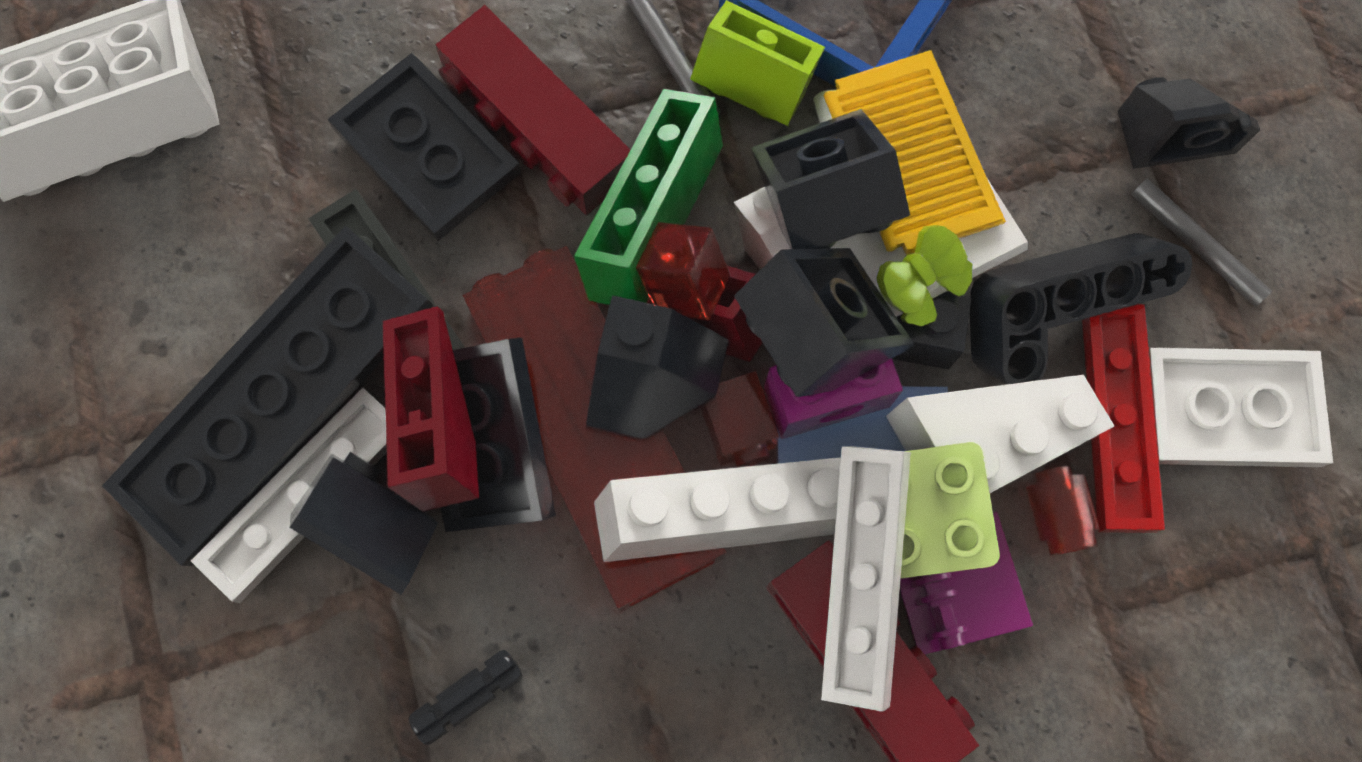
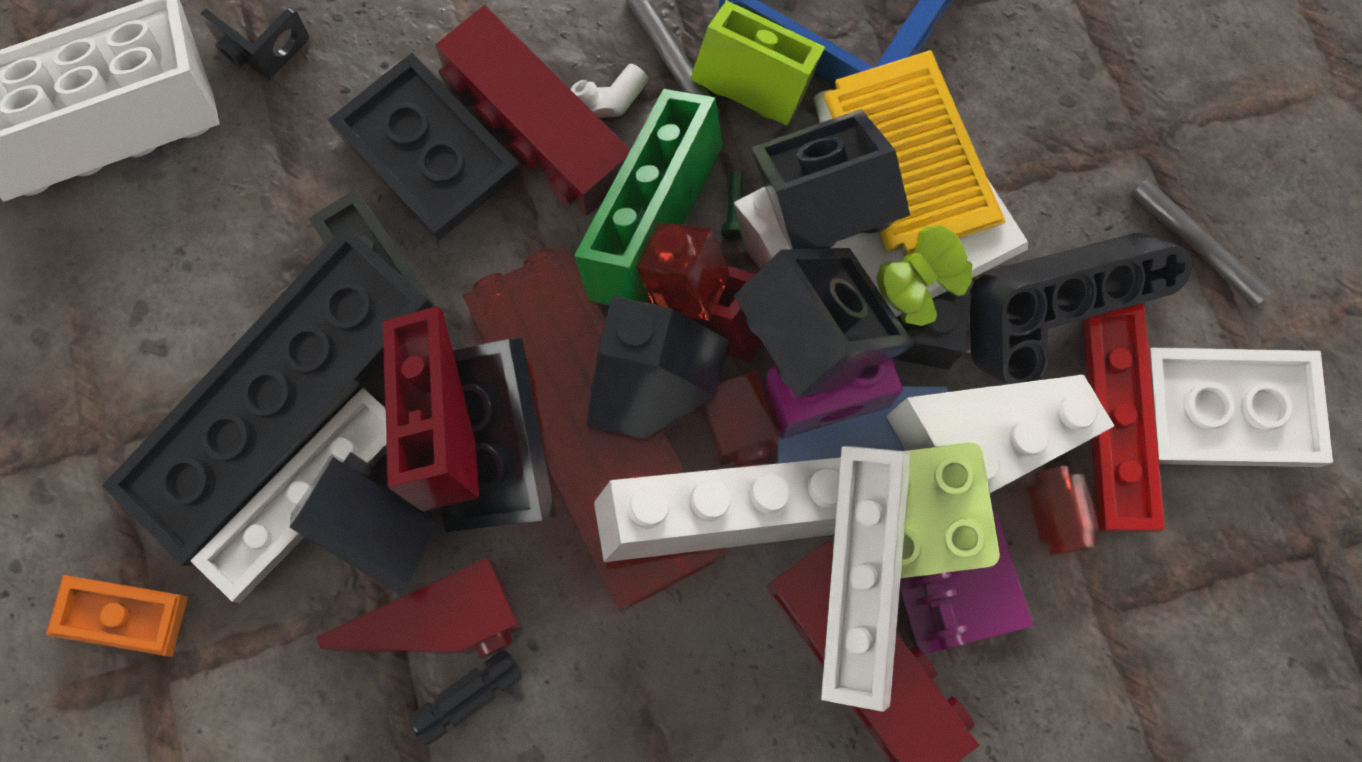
(117, 615): none -> orange plate
(260, 53): none -> black bracket
(446, 617): none -> dark red slope
(612, 100): none -> white arm
(731, 229): none -> dark green piece
(1181, 123): black slope -> none

